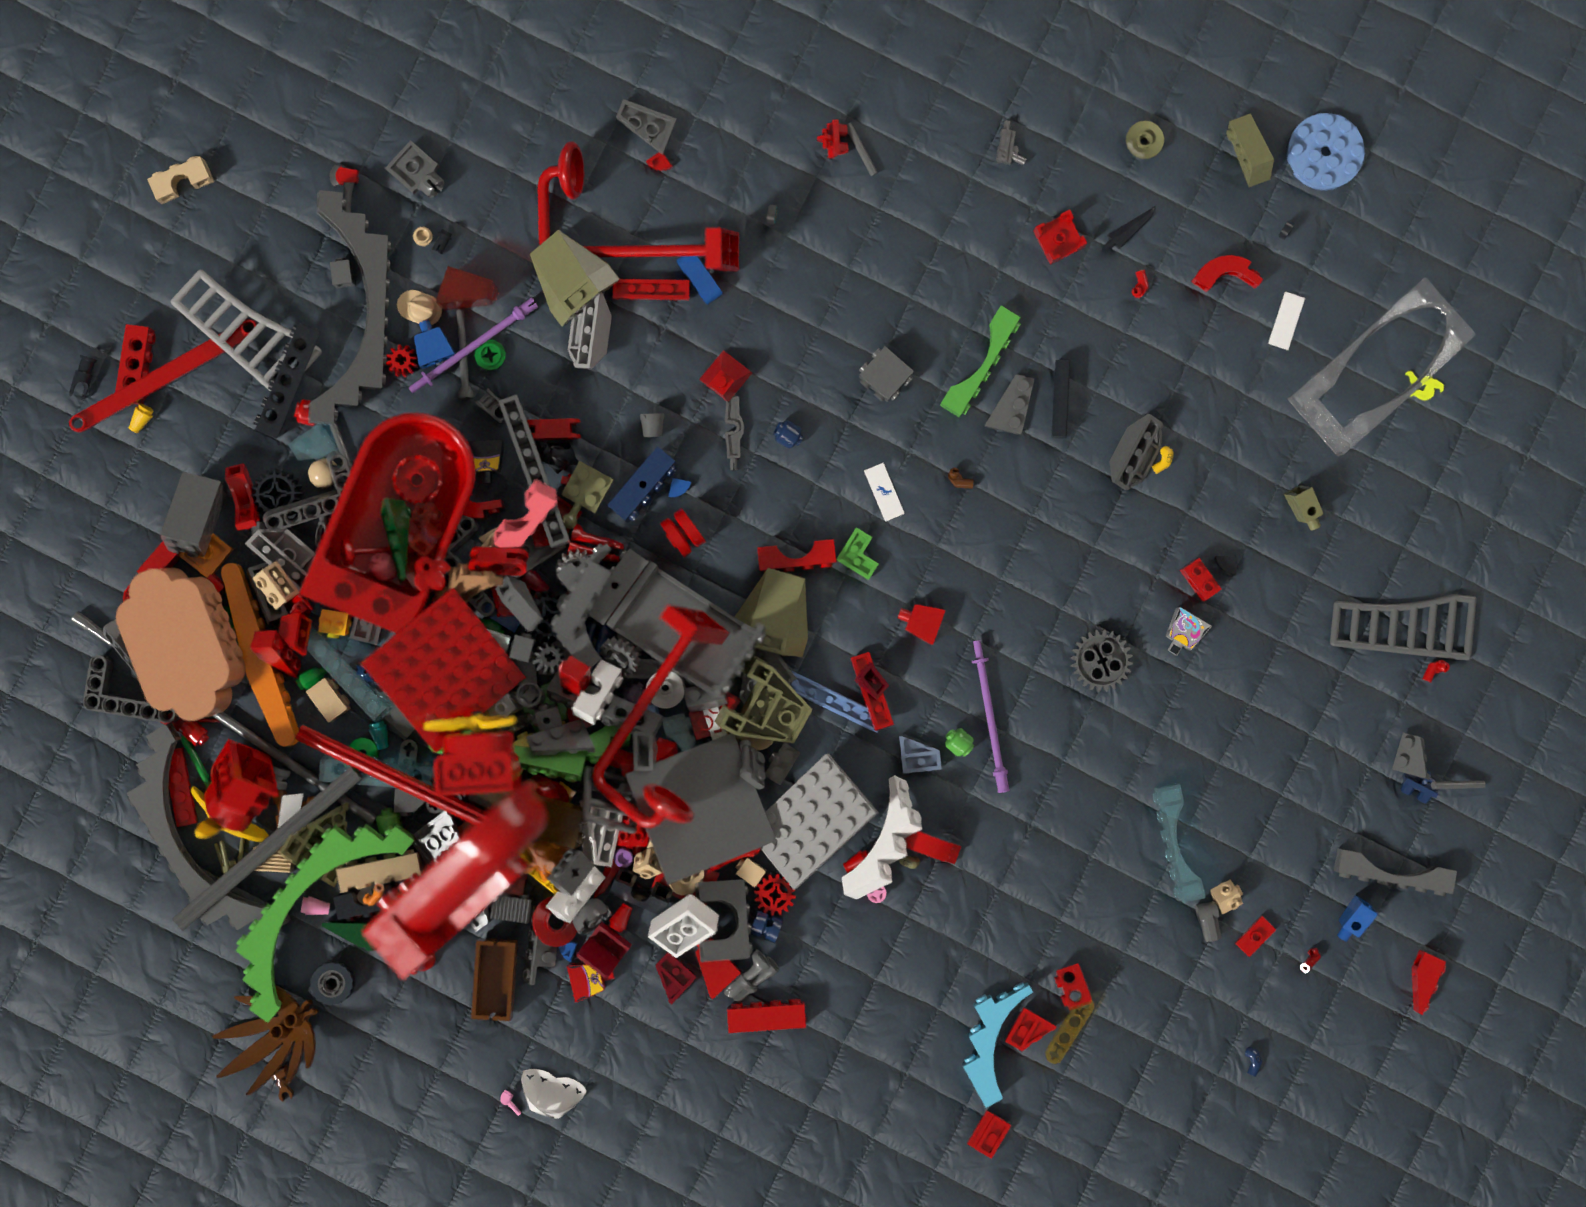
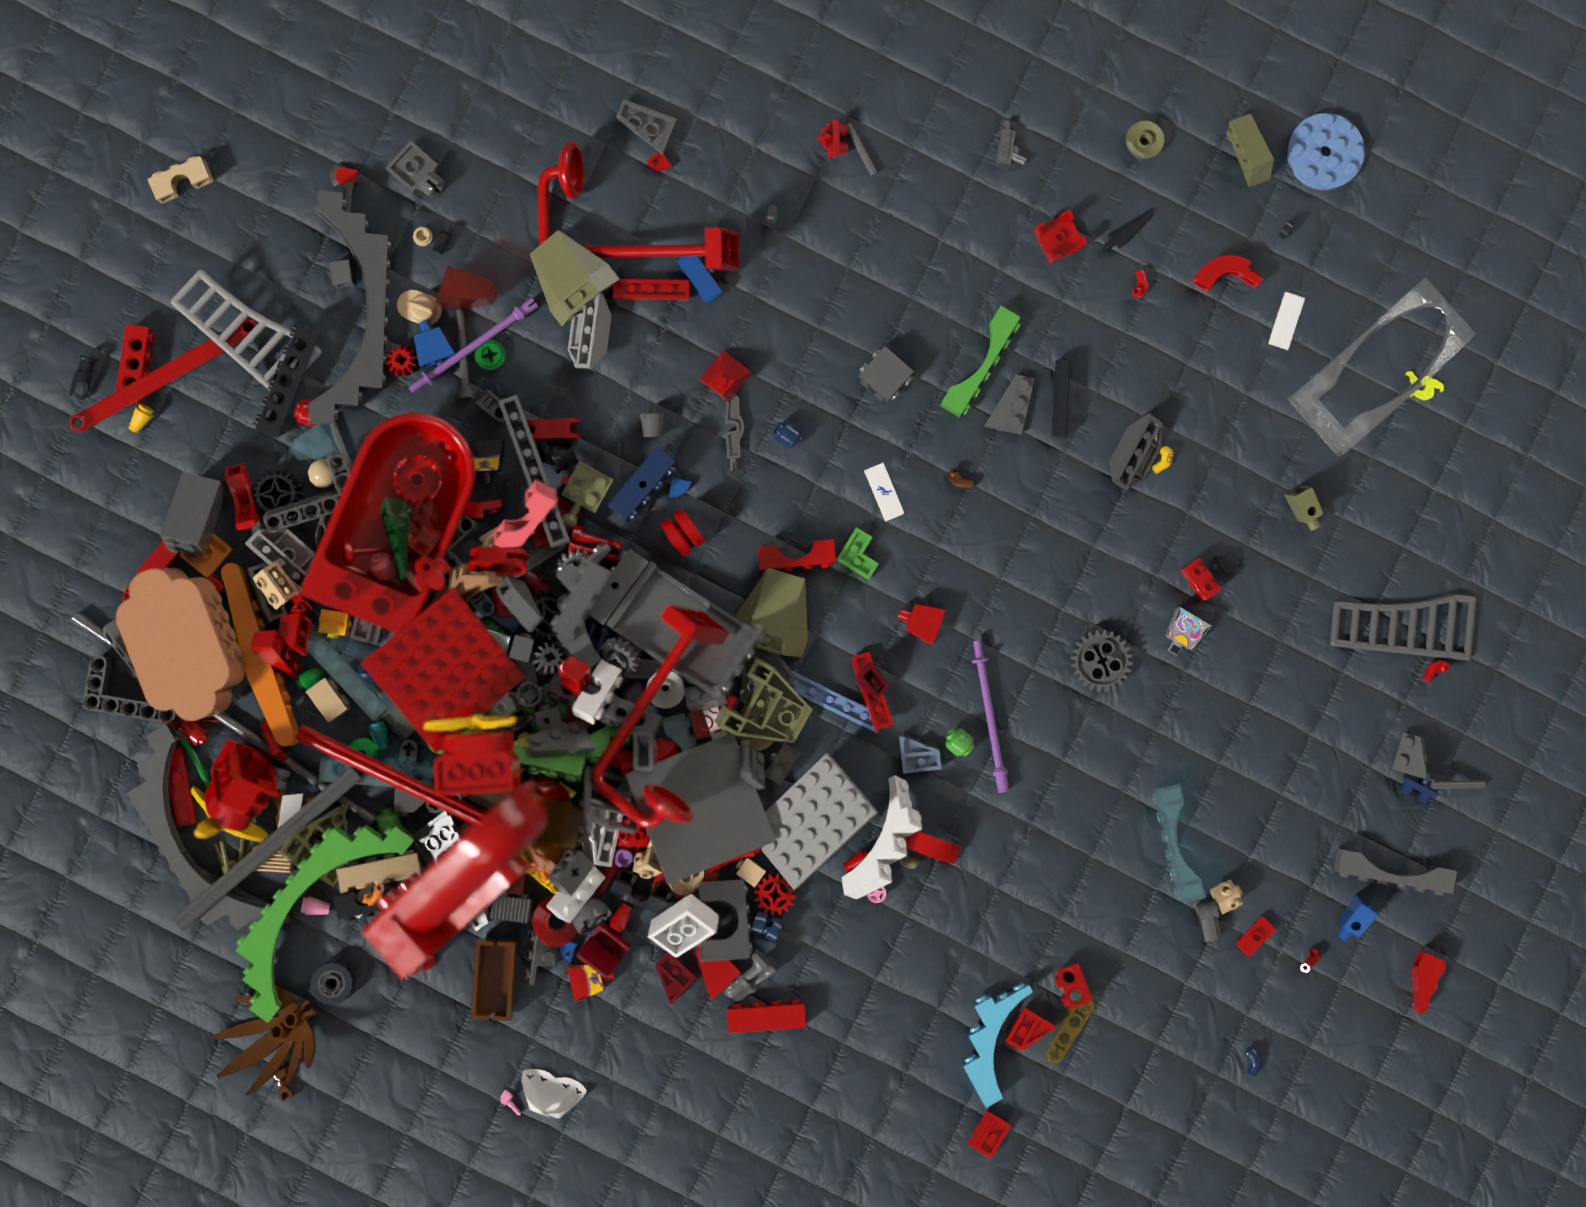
(275, 749): none -> red plate
(350, 931): dark green slope -> none

